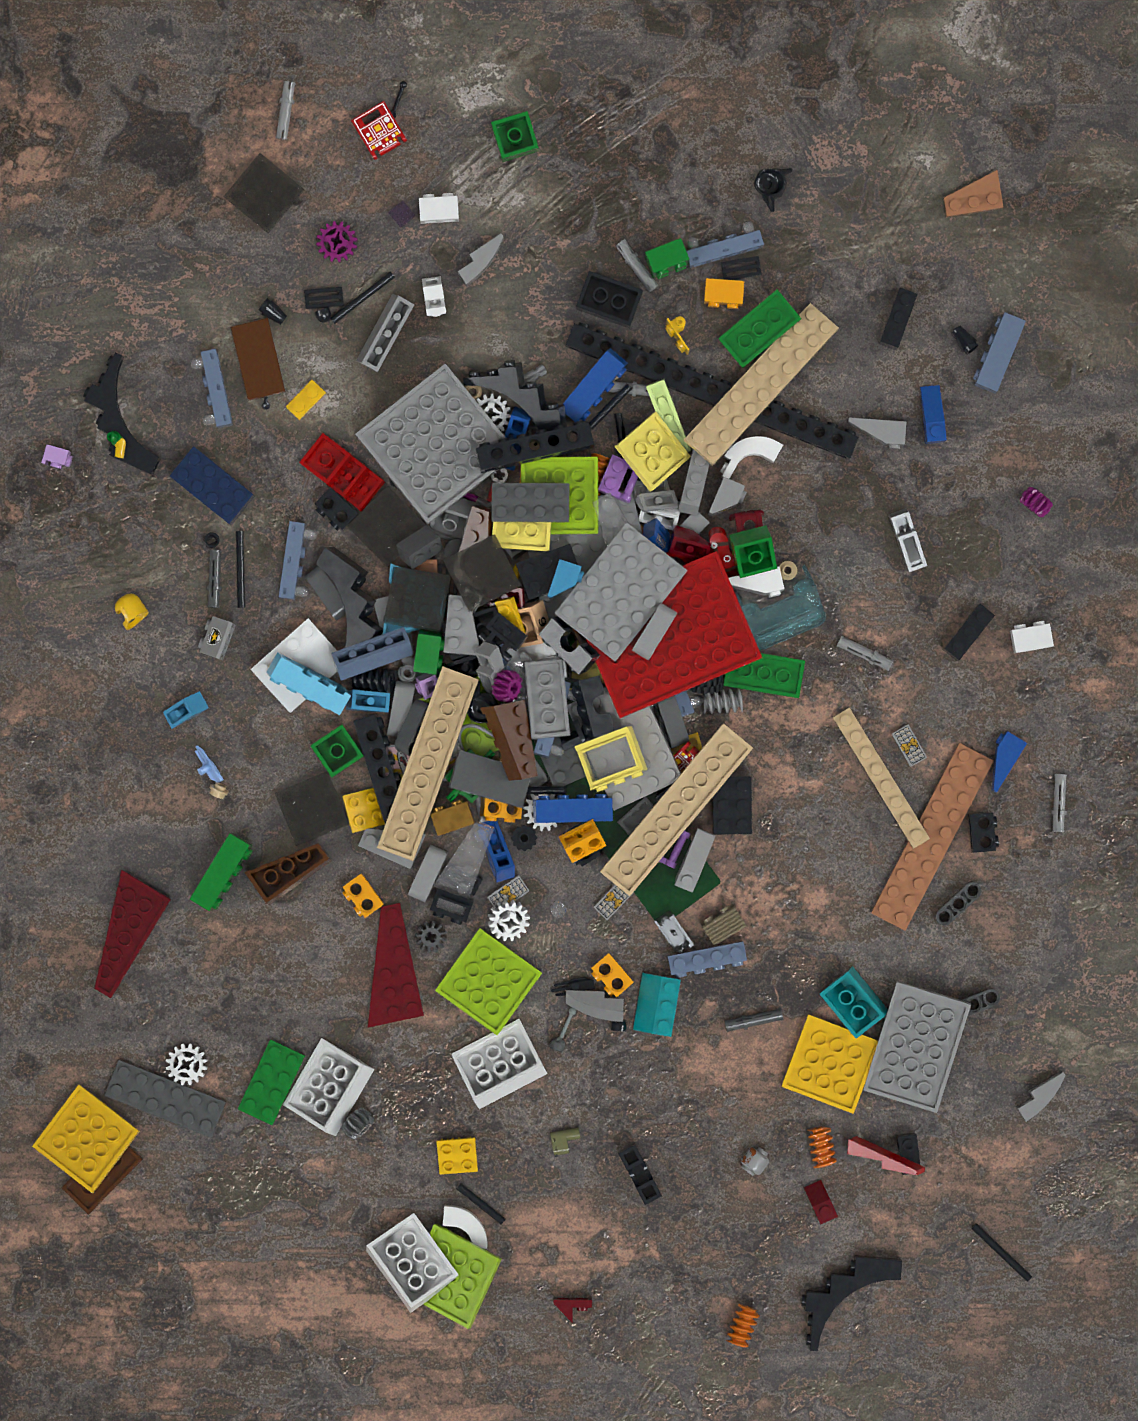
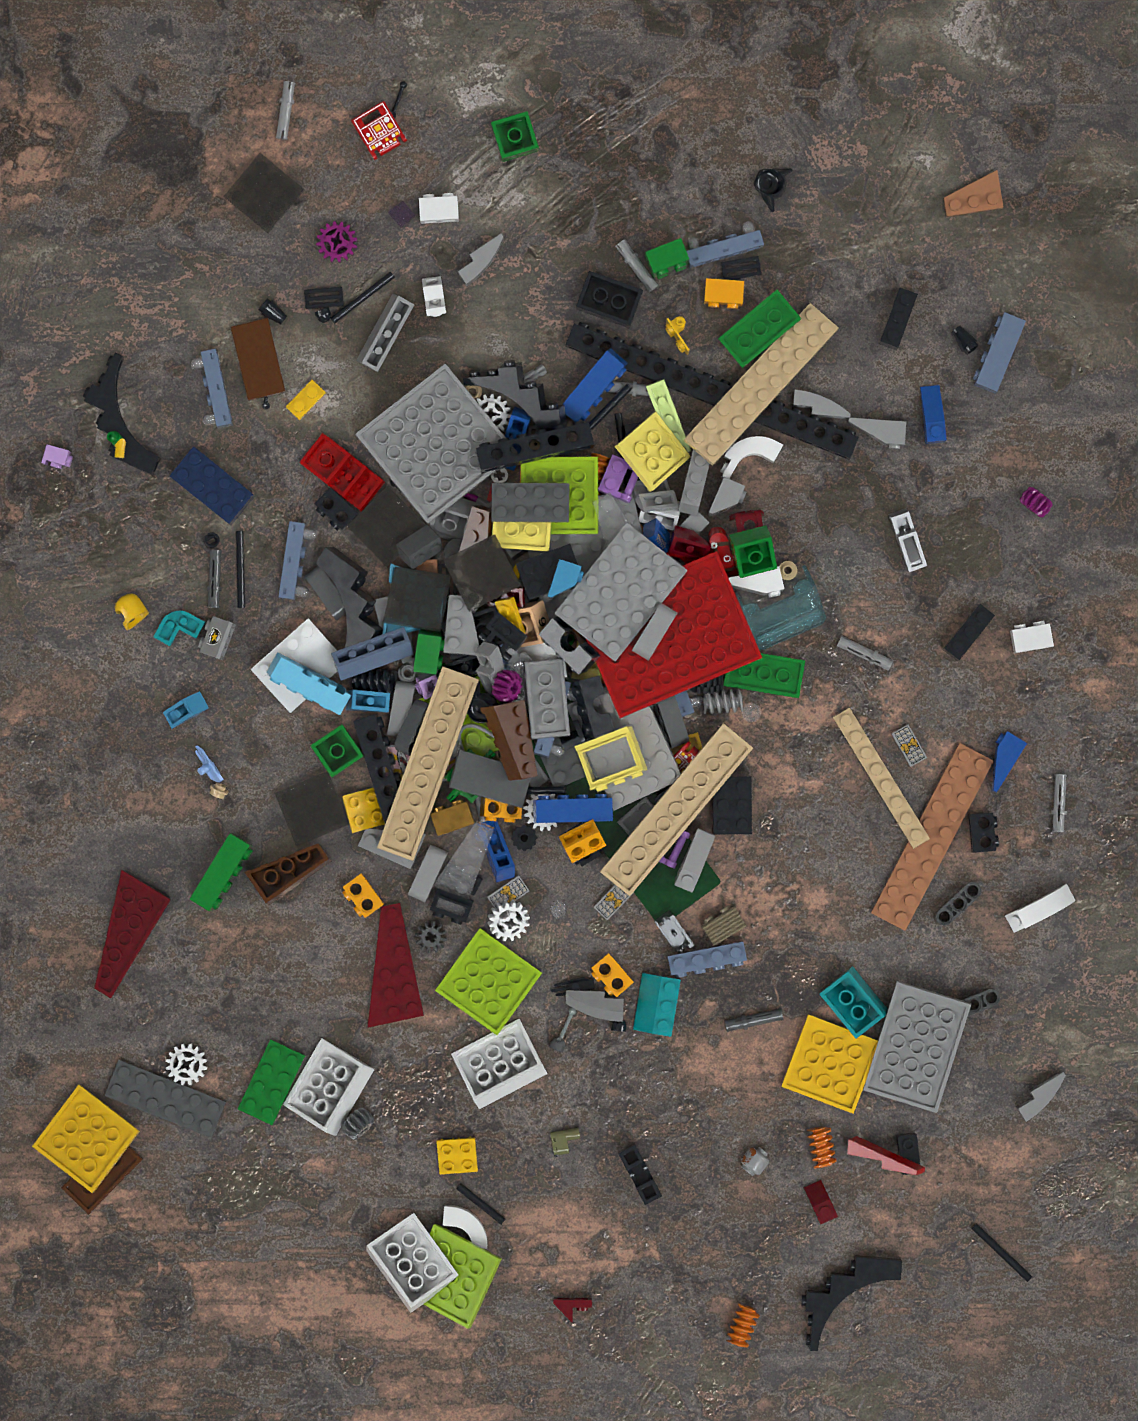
(178, 621): none -> teal plate
(751, 712): none -> clear plate
(819, 405): none -> light grey slope
(1041, 908): none -> white arch

